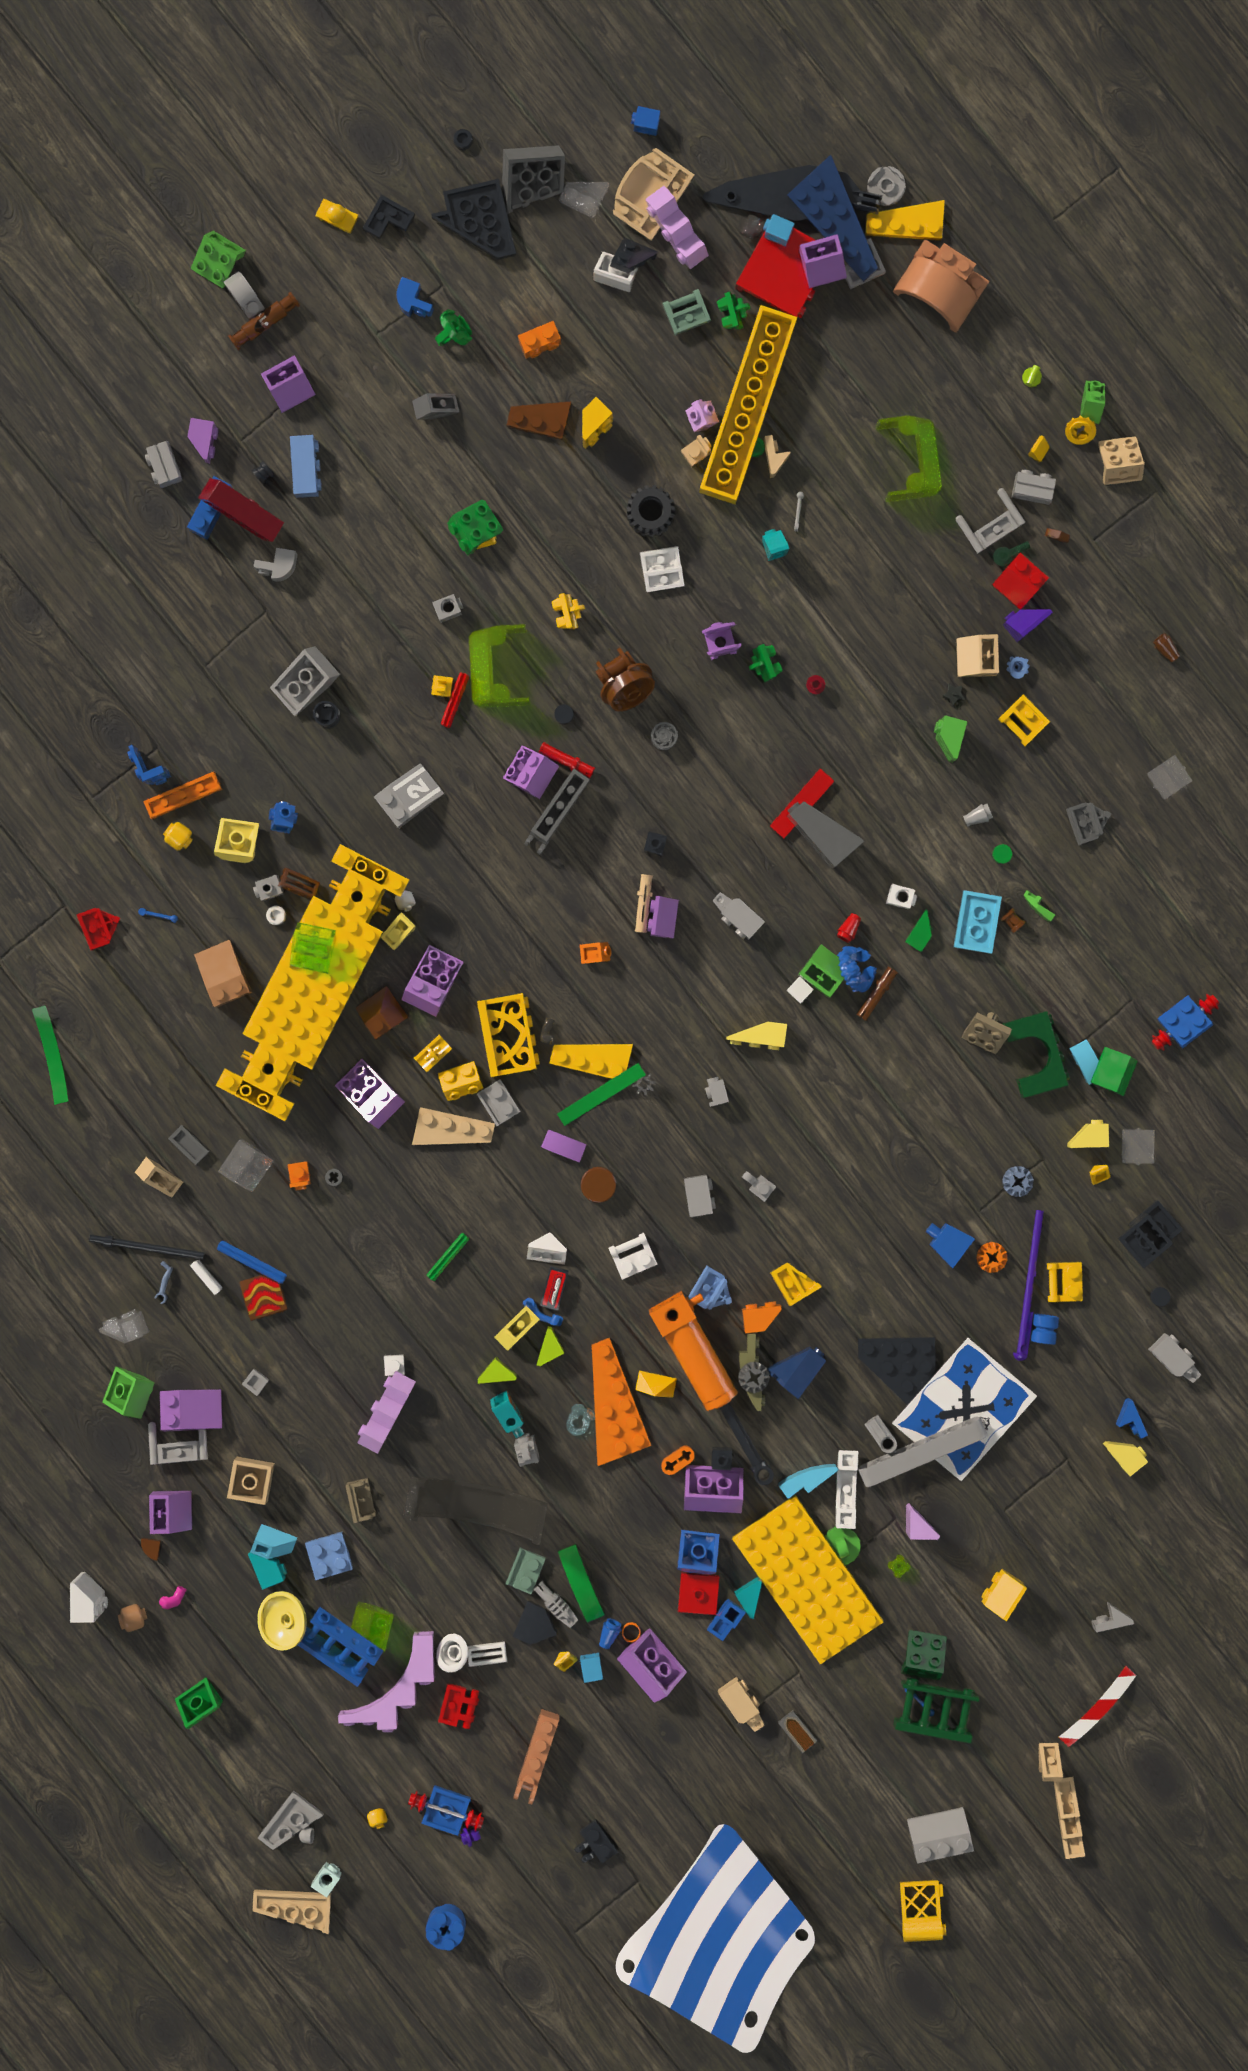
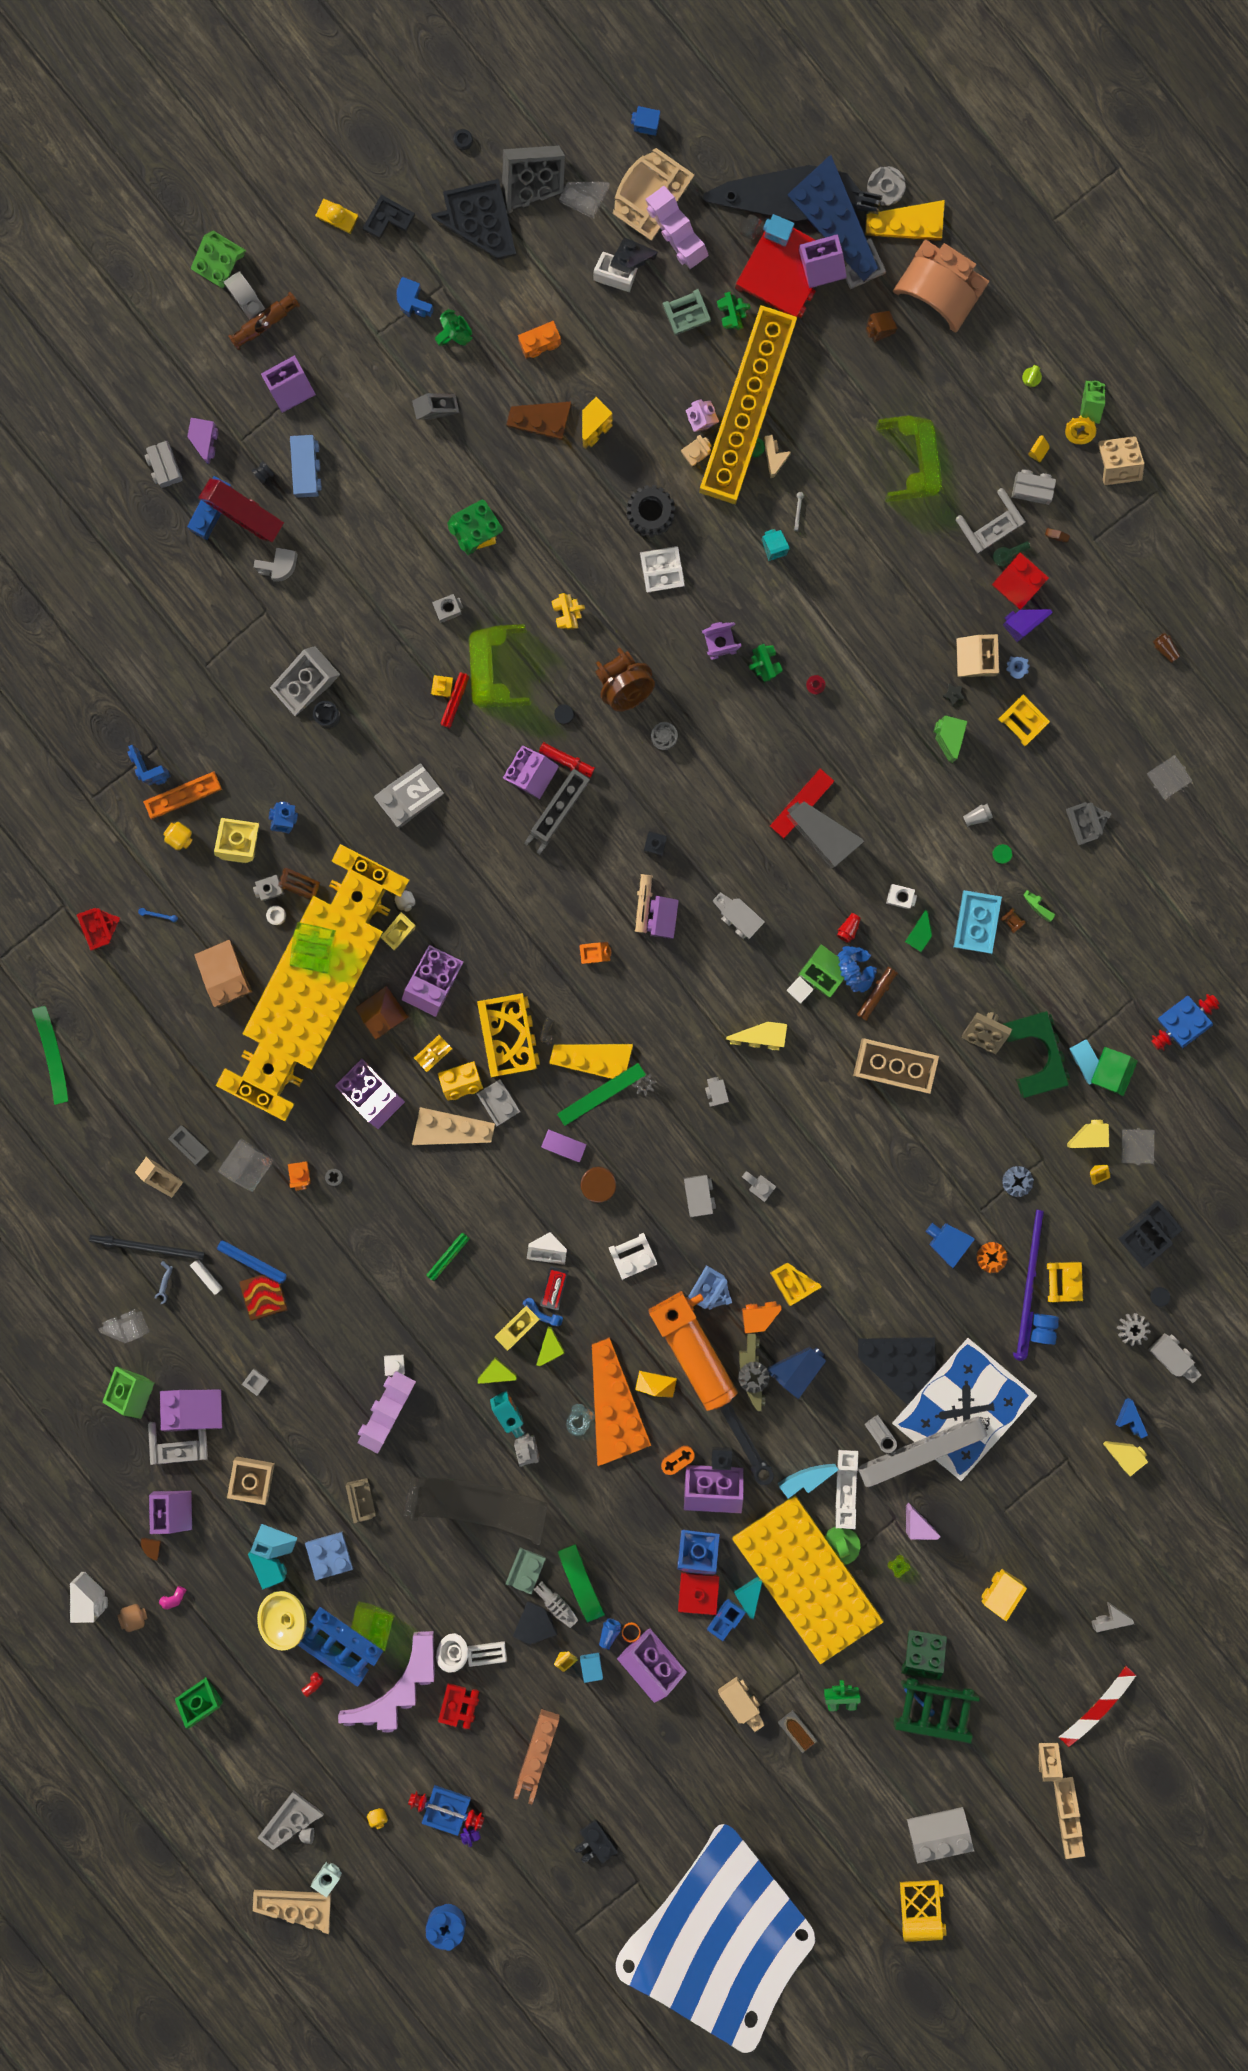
(316, 1682): none -> red arm
(842, 1695): none -> green hips
(880, 326): none -> reddish brown slope
(896, 1066): none -> tan brick
(1137, 1322): none -> light grey gear

